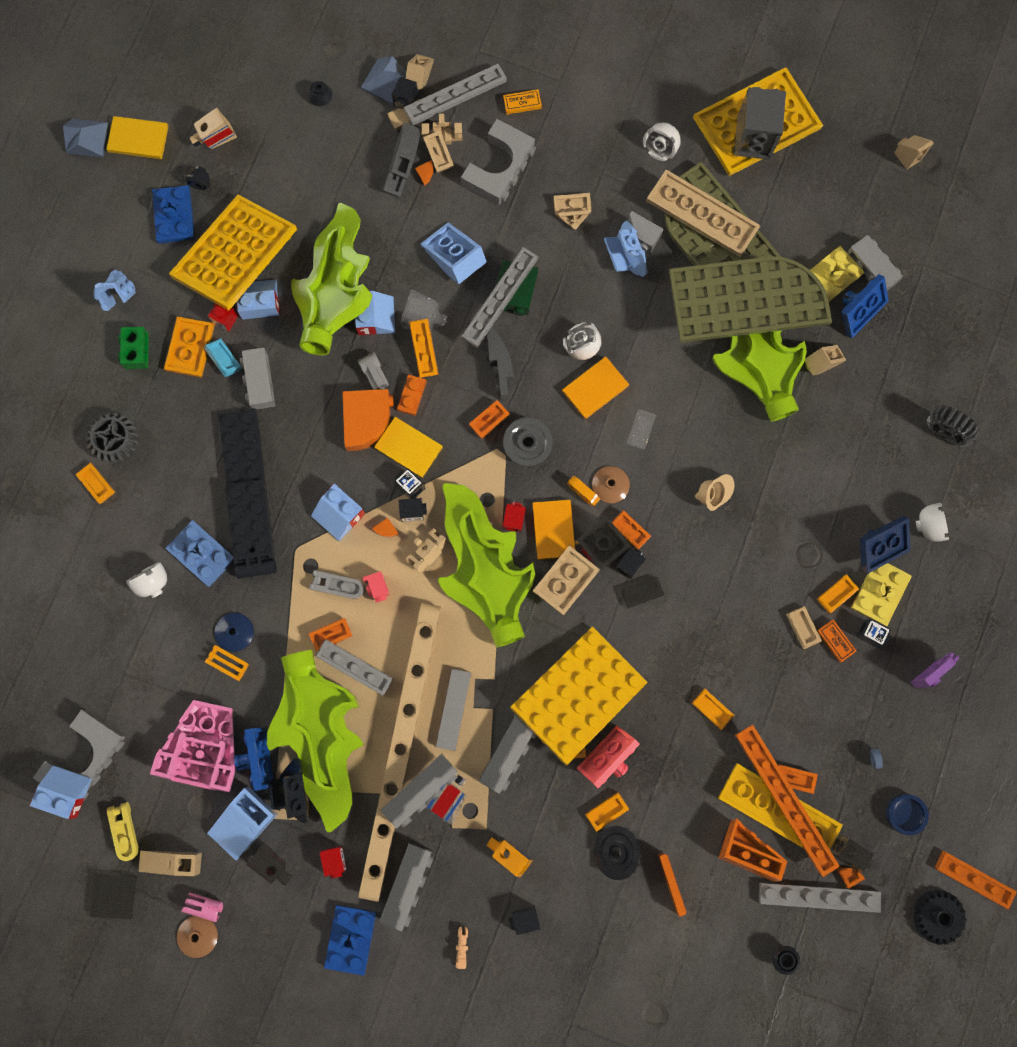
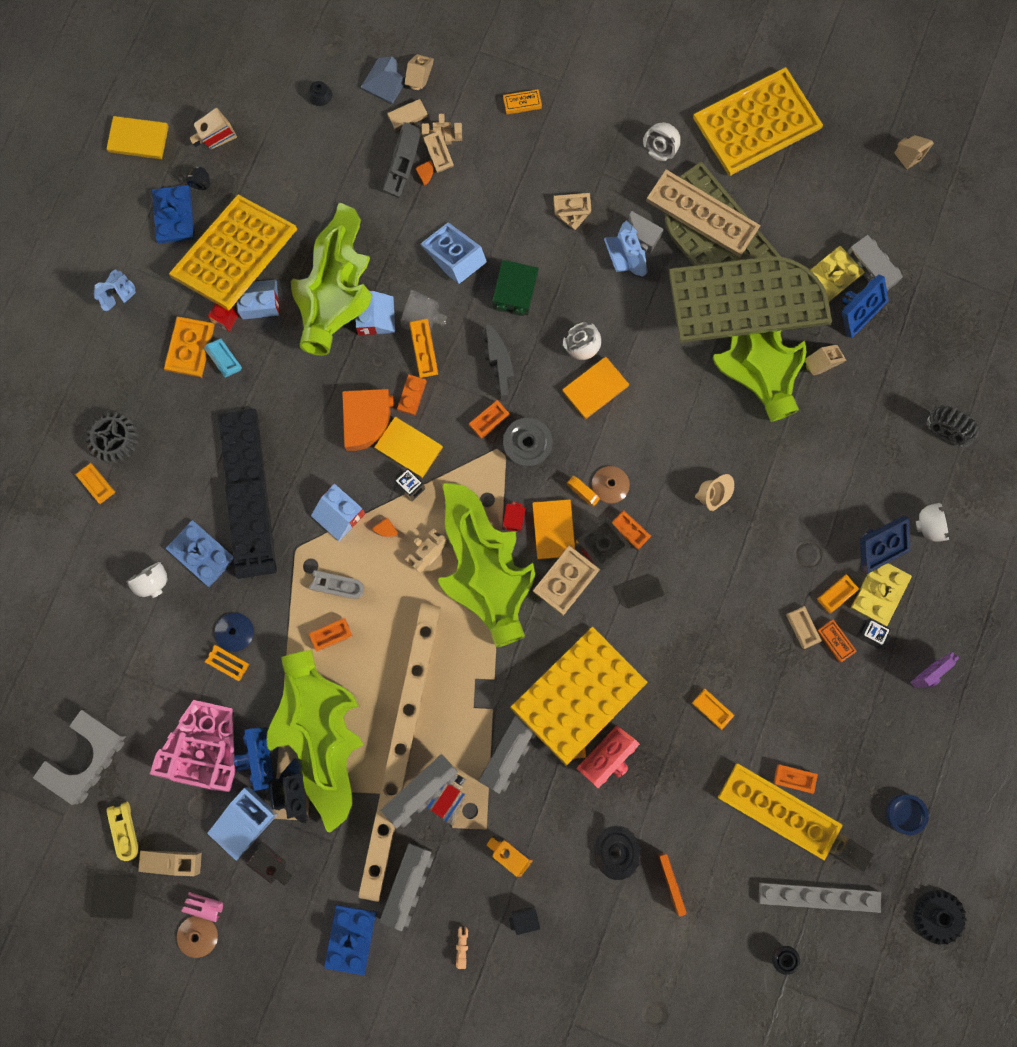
(61, 792): light blue slope -> none
(85, 137): sand blue slope -> none
(139, 347): green brick -> none
(257, 378): light grey brick -> none
(333, 862): red brick -> none
(354, 667): light grey tile -> none
(371, 368): light grey piece -> none
(377, 587): coral brick -> none
(404, 93): black brick -> none
(412, 509): black brick -> none
(453, 710): light grey tile -> none
(455, 94): light grey plate -> none
(496, 185): light grey arch -> none
(499, 297): light grey tile -> none
(607, 811): light orange tile -> none
(631, 562): black brick -> none
(641, 429): clear plate -> none
(750, 853): orange wedge -> none
(760, 123): dark grey container -> none
(787, 801): orange plate -> none
(850, 876): orange tile -> none
(876, 758): sand blue tile -> none
(975, 880): orange tile -> none

